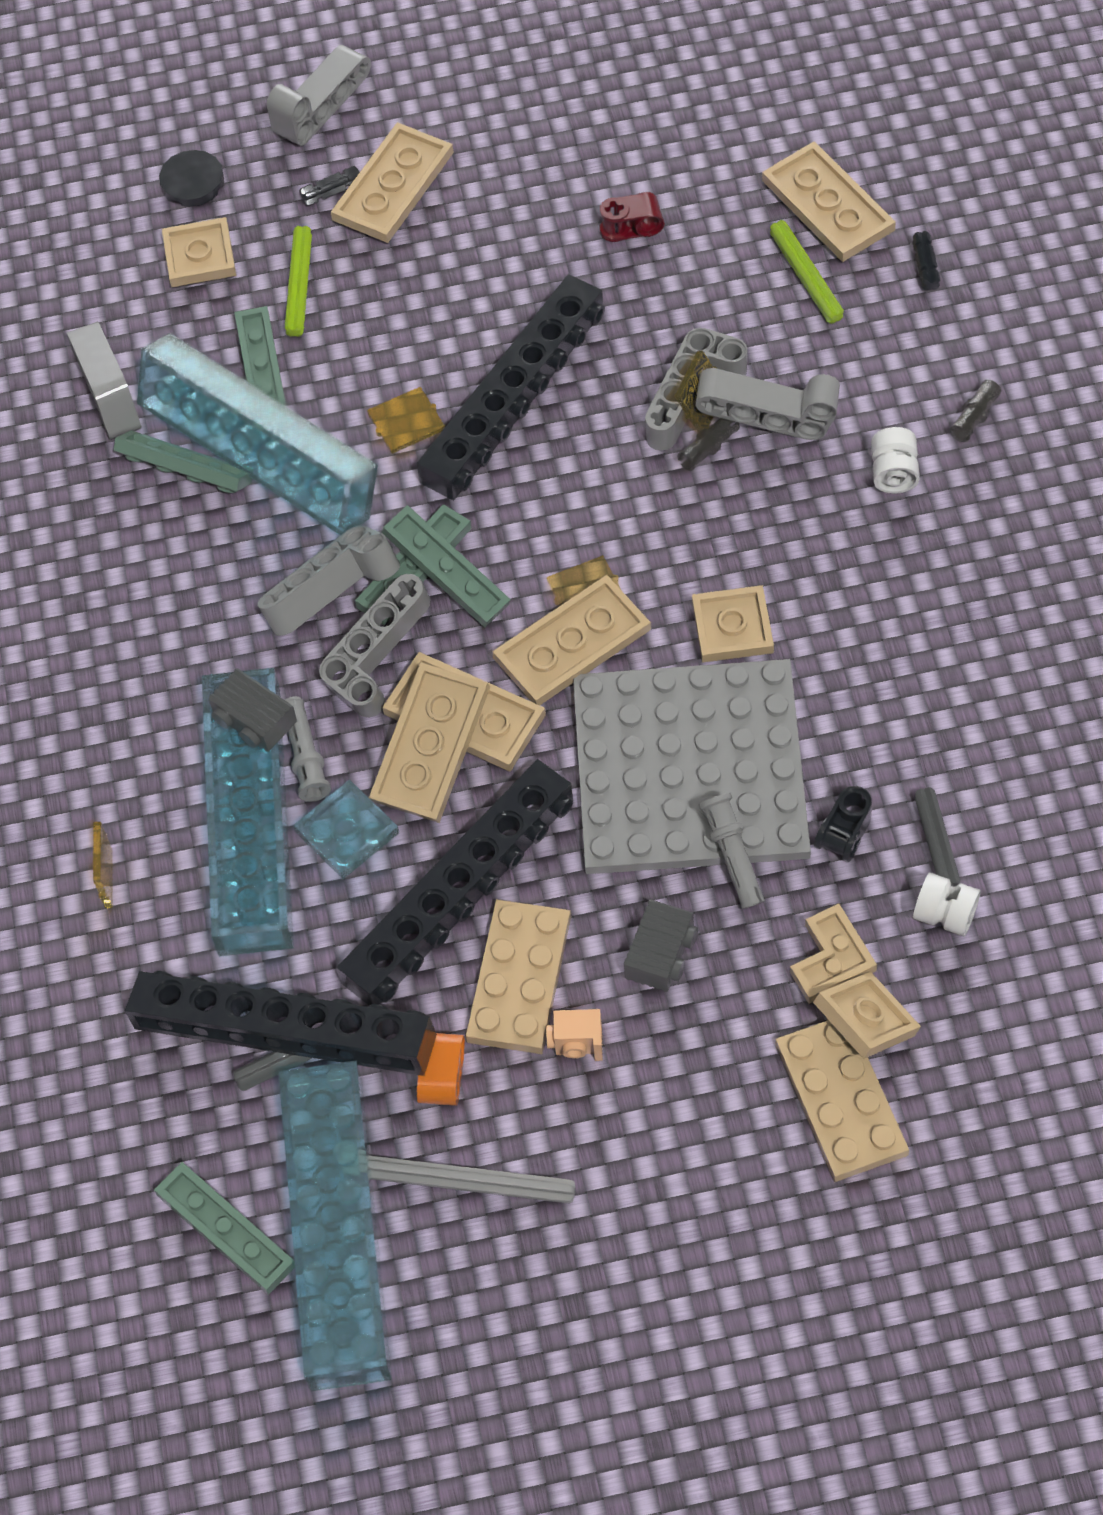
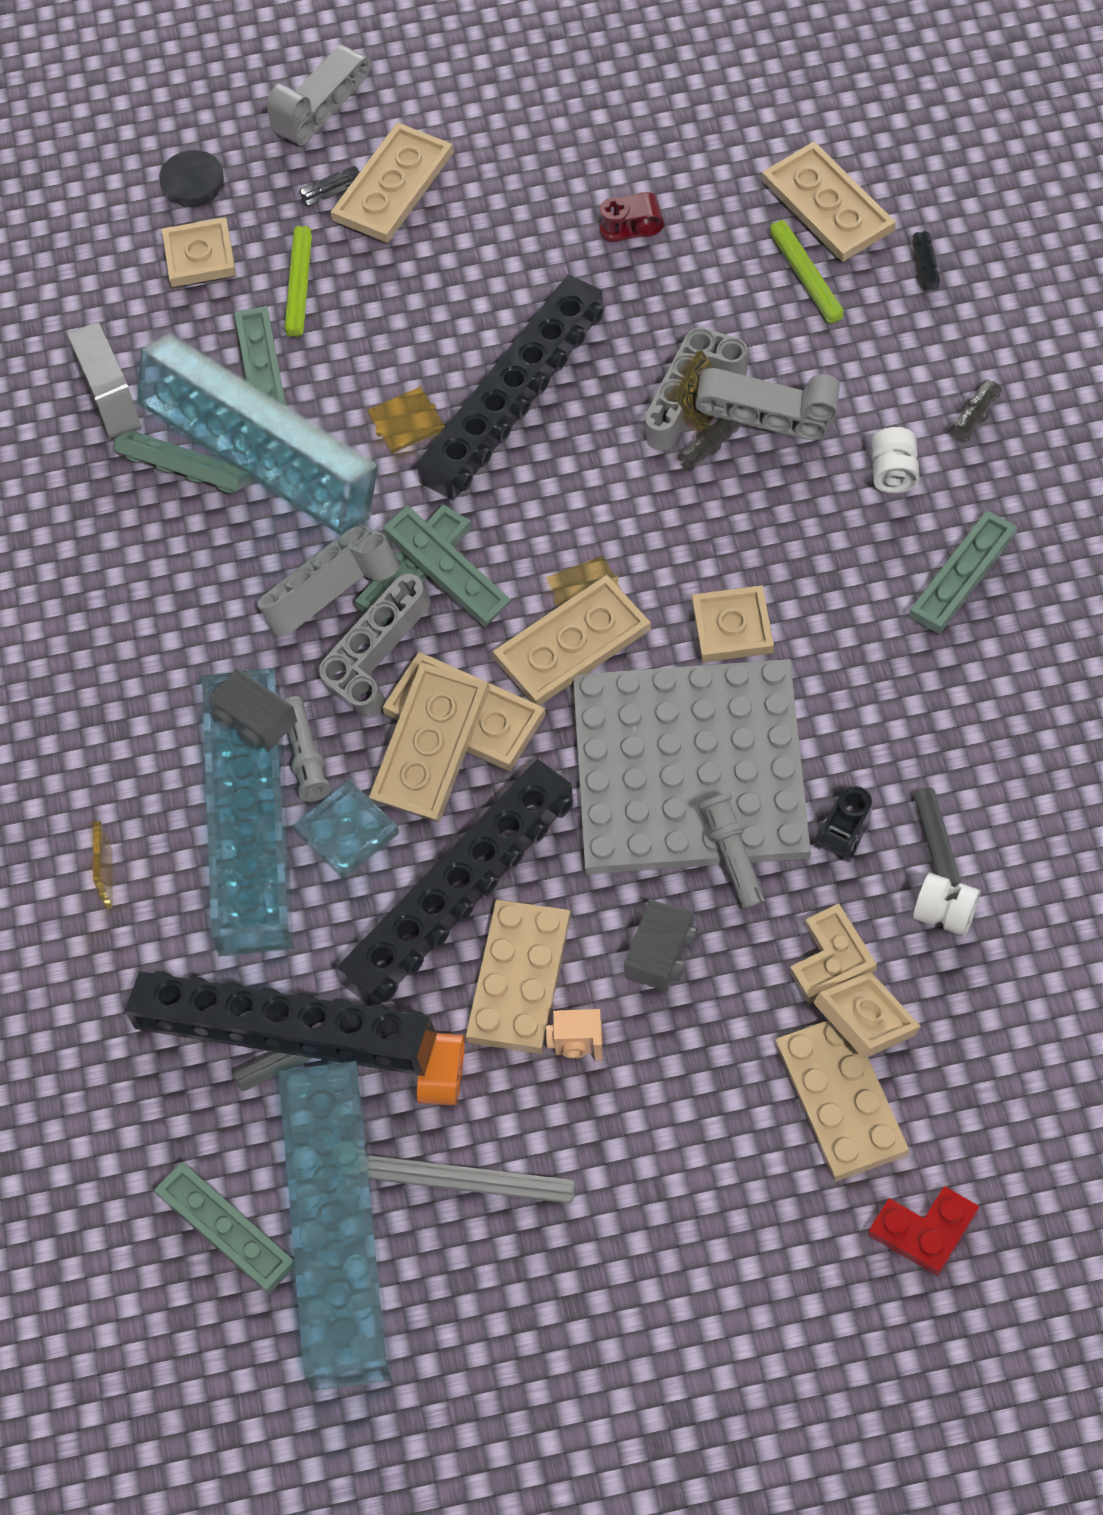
(927, 1239): none -> red plate
(963, 572): none -> sand green plate

